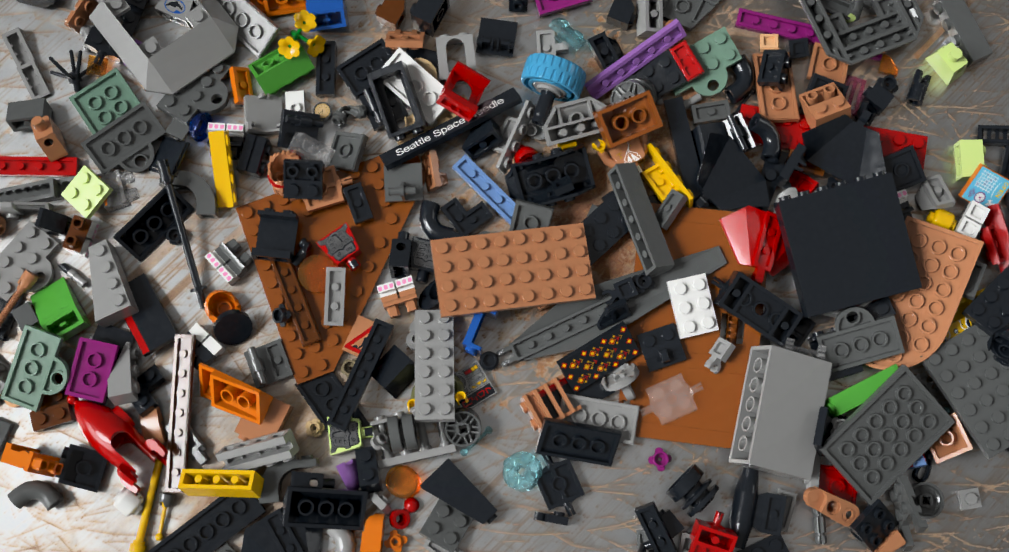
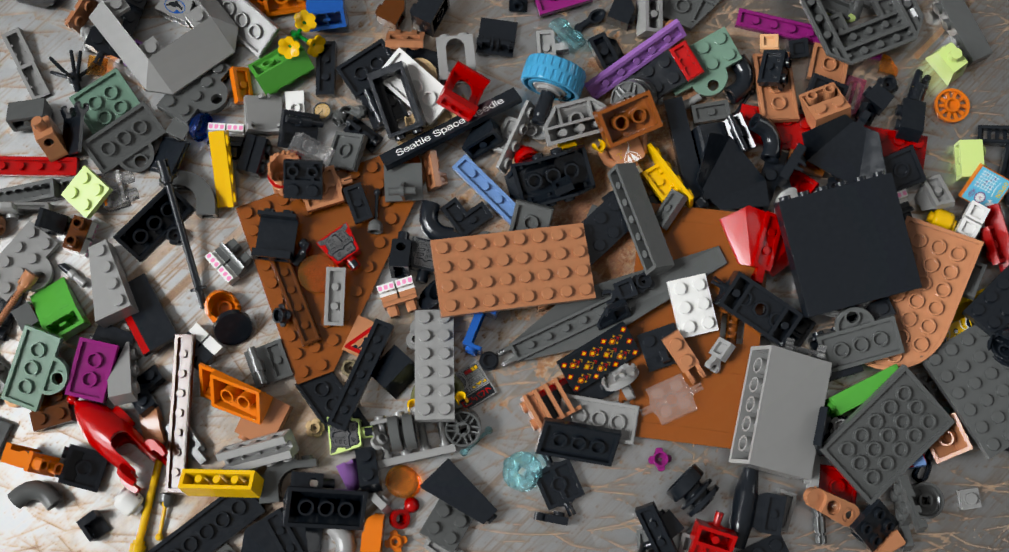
(73, 127): none -> black flag
(93, 525): none -> black panel
(357, 126): none -> black hinge
(376, 226): none -> hinge
(594, 17): none -> black piece
(682, 354): none -> nougat hinge
(910, 120): none -> black brick
(951, 105): none -> orange wheel

